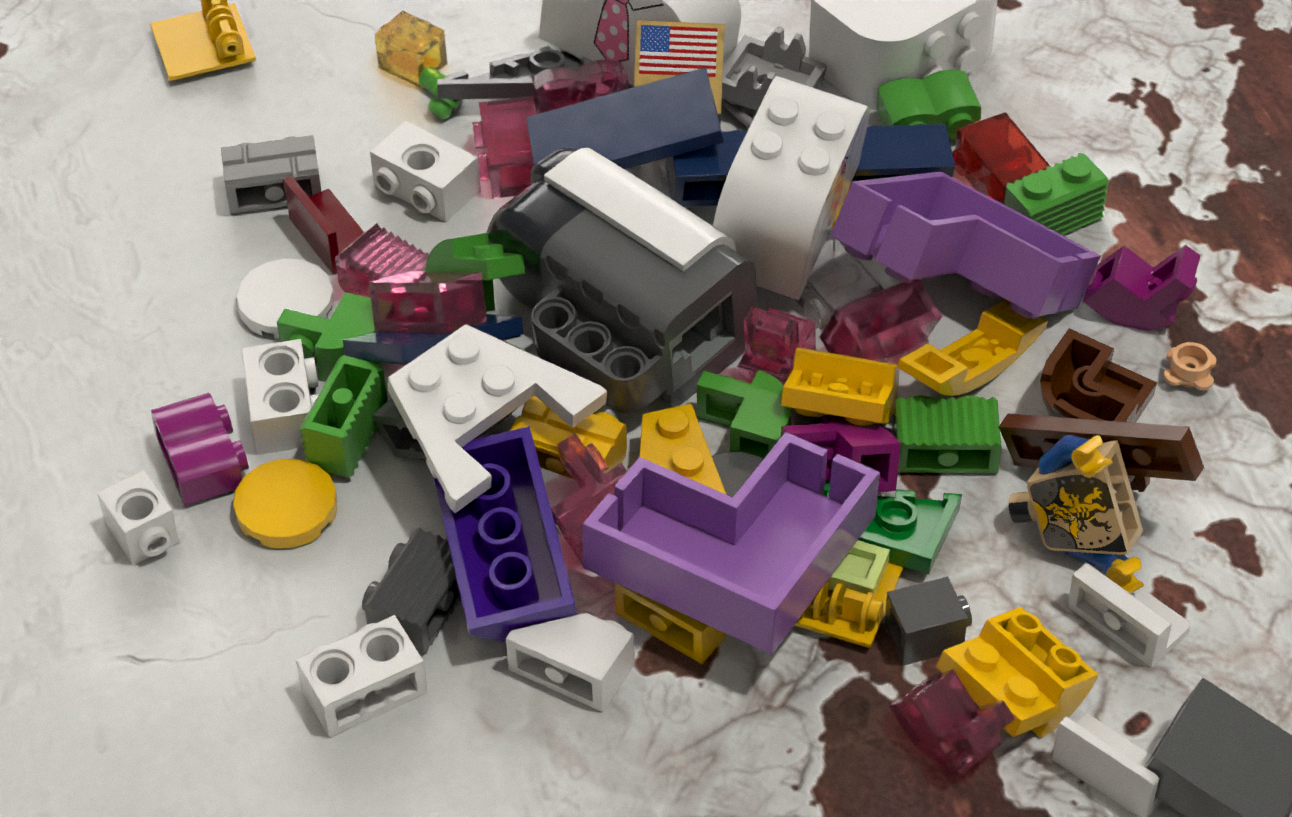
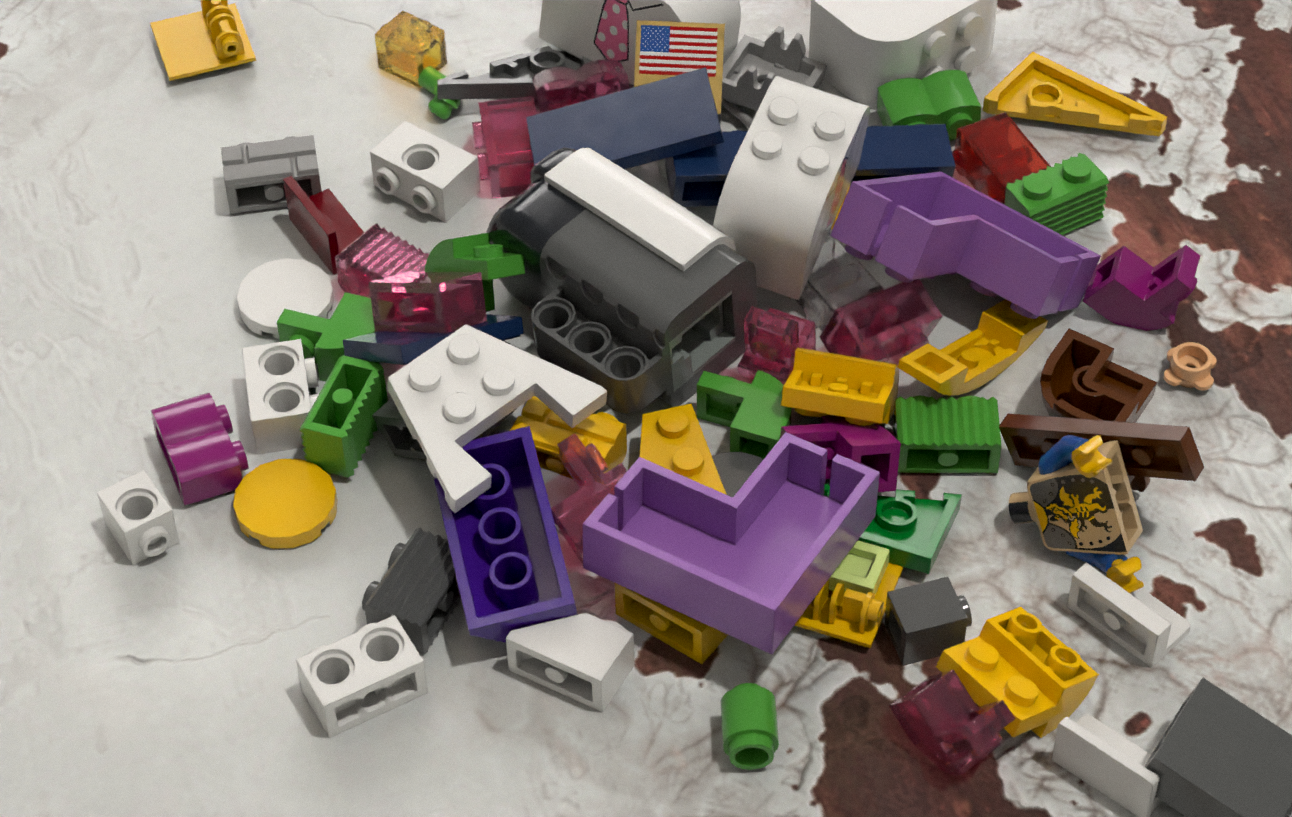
(749, 726): none -> bright green brick
(1056, 94): none -> yellow wing

